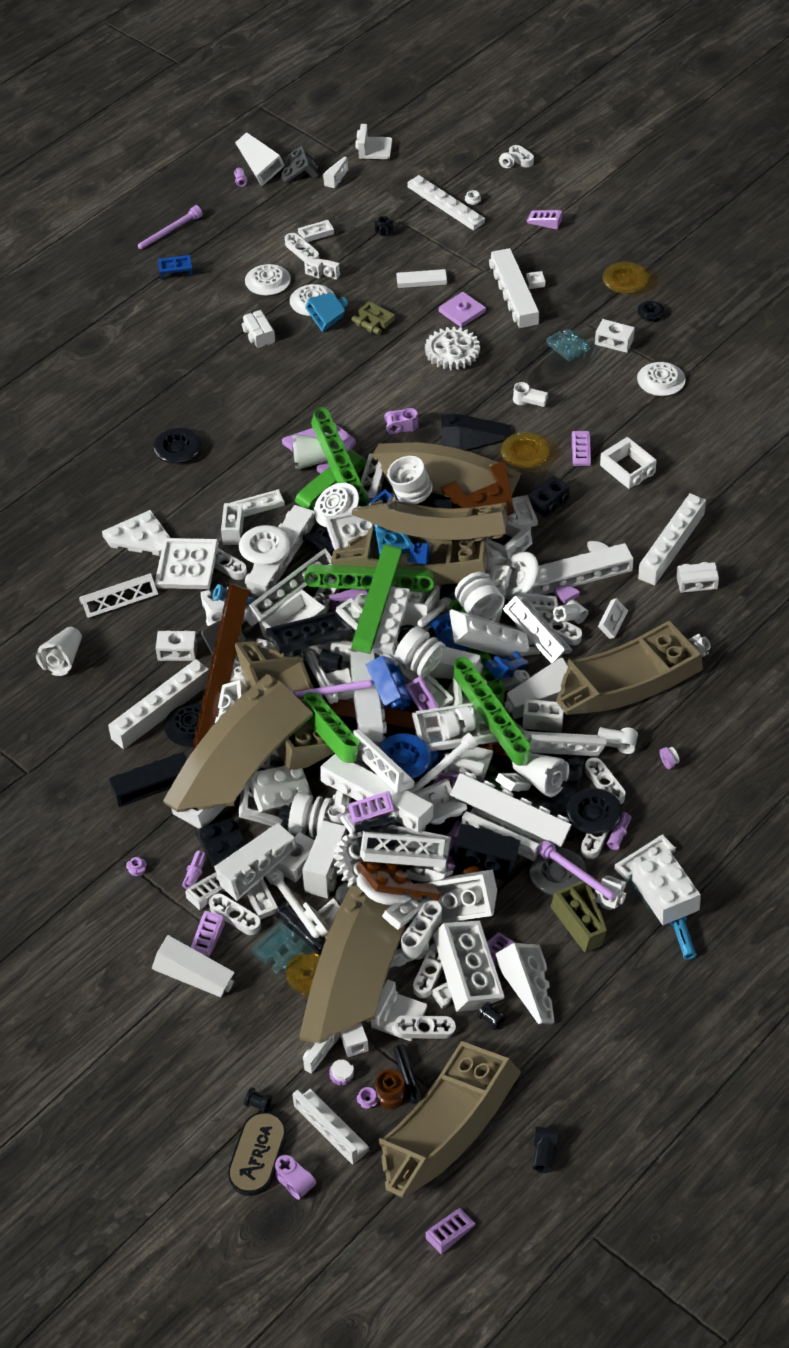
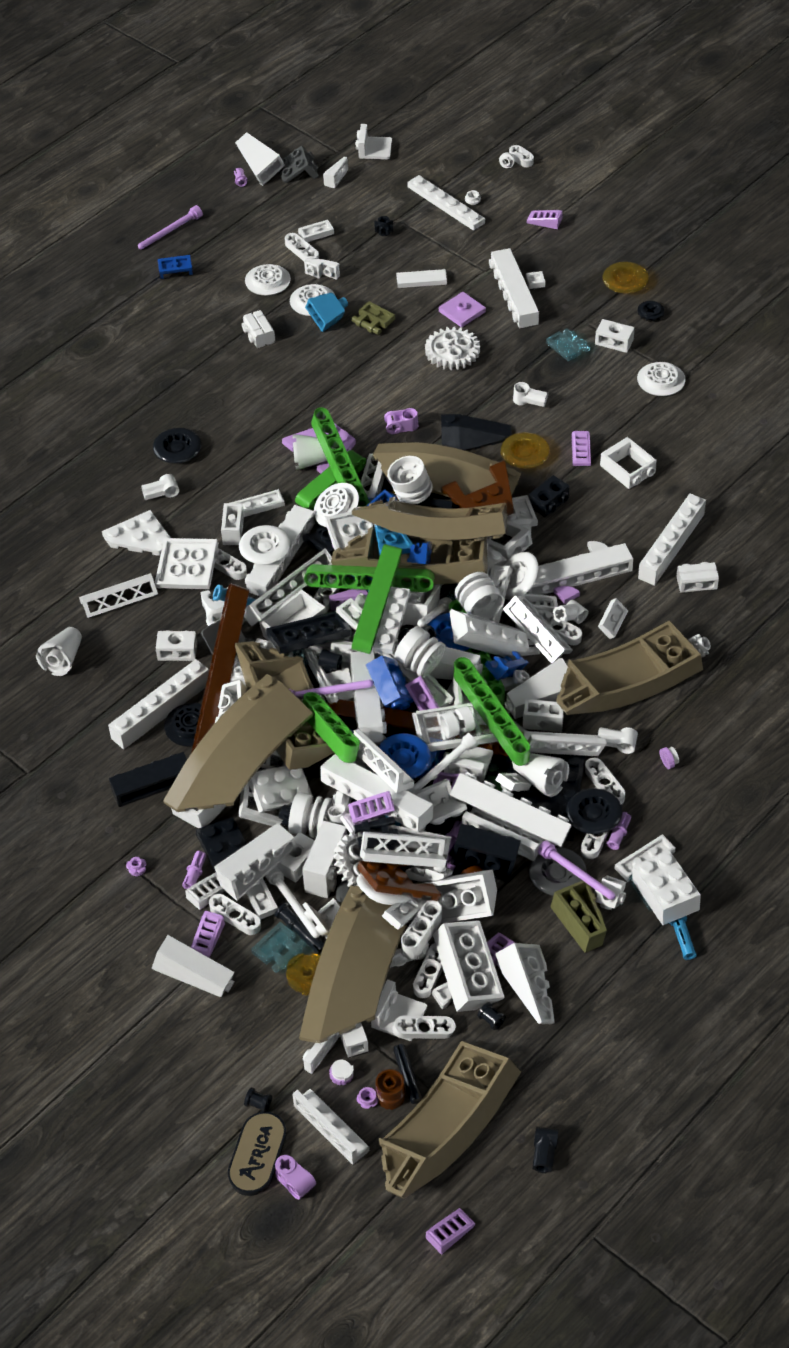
(165, 486): none -> white piece

